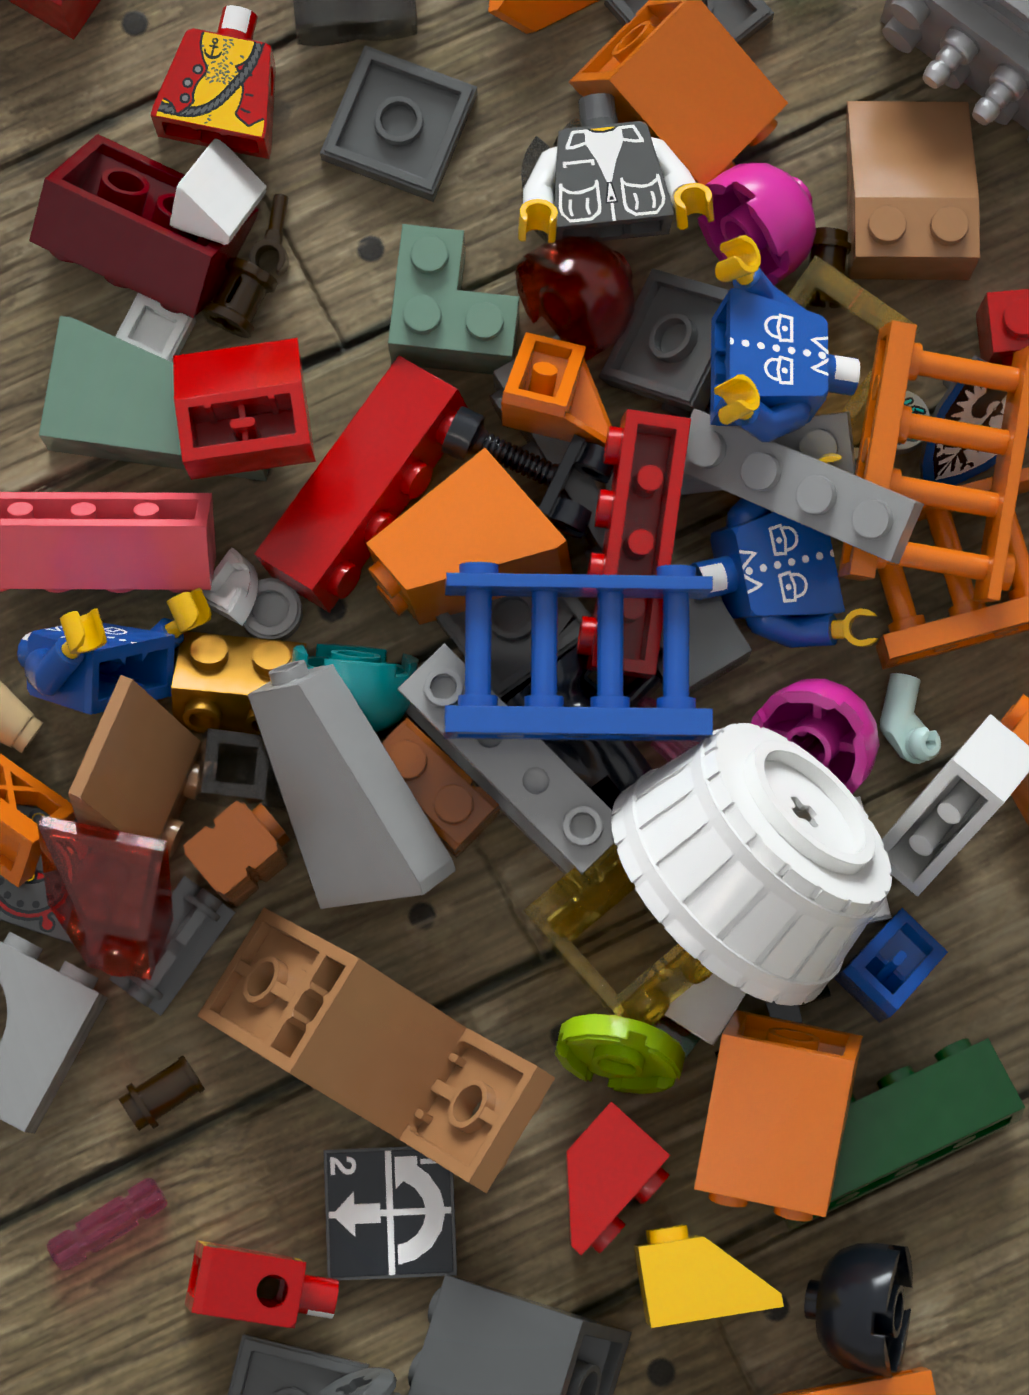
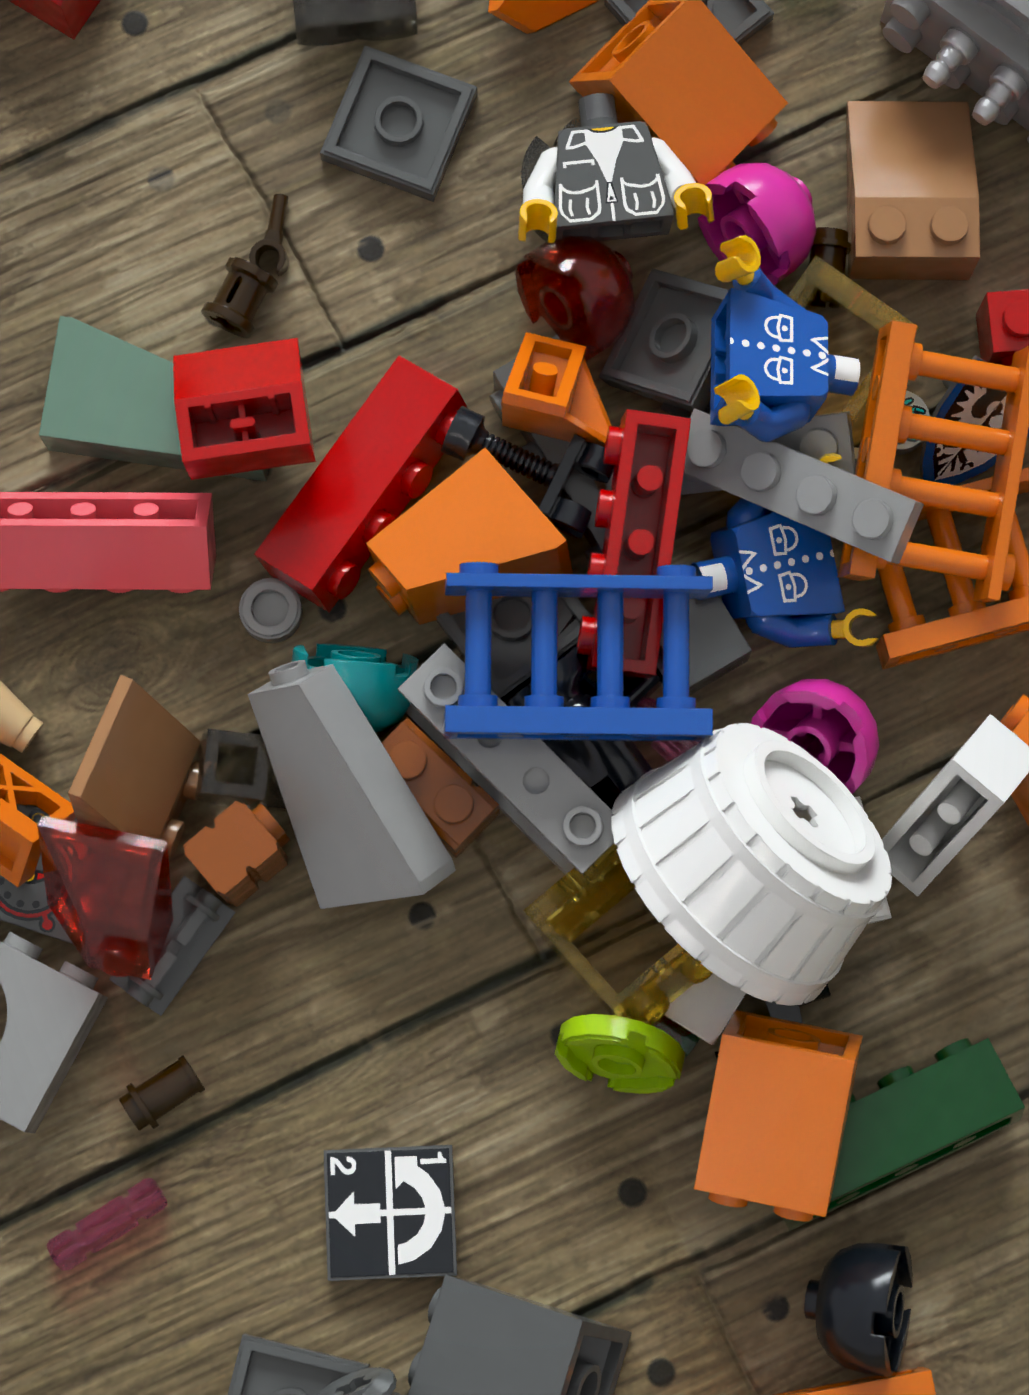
(84, 657): blue torso -> none
(114, 218): dark red slope -> none
(155, 328): white tile -> none
(216, 195): white slope -> none
(218, 674): pearl gold bracket -> none
(220, 88): torso -> none
(227, 1279): red torso -> none
(230, 586): white tile -> none
(376, 1048): medium nougat bracket -> none
(439, 322): sand green brick -> none
(603, 1174): red slope -> none
(695, 1280): yellow slope -> none
(891, 966): blue slope -> none
(902, 726): light aqua arm -> none

